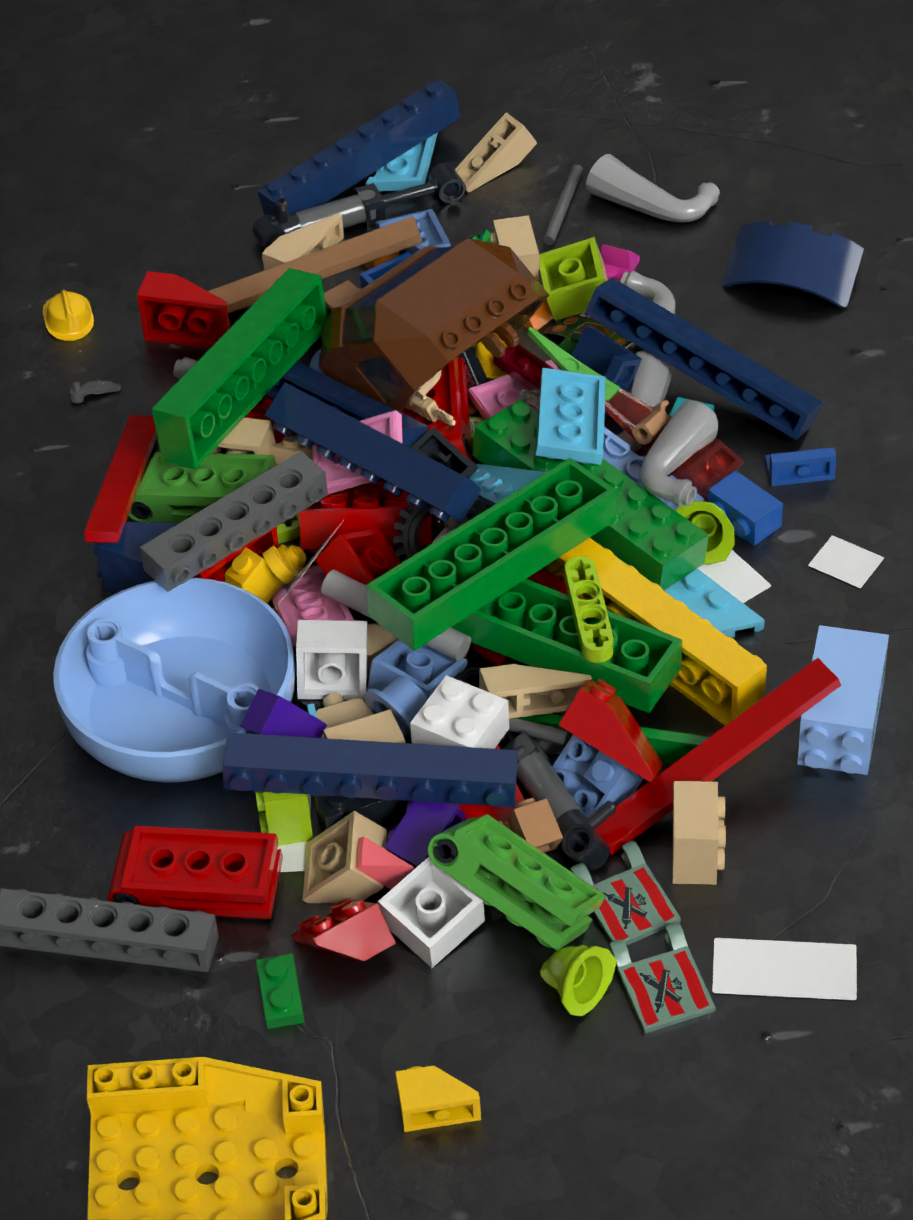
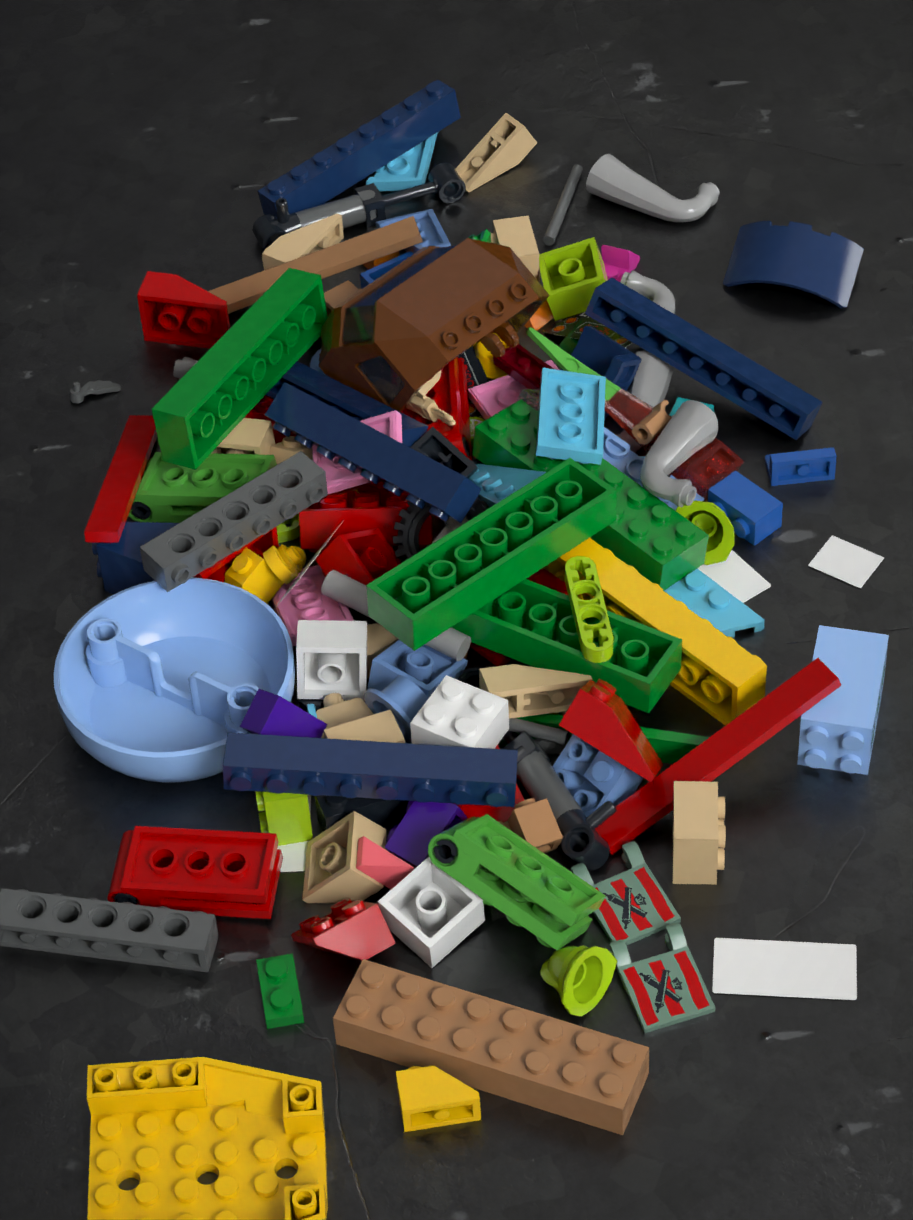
(68, 316): yellow piece -> none
(493, 1046): none -> medium nougat brick

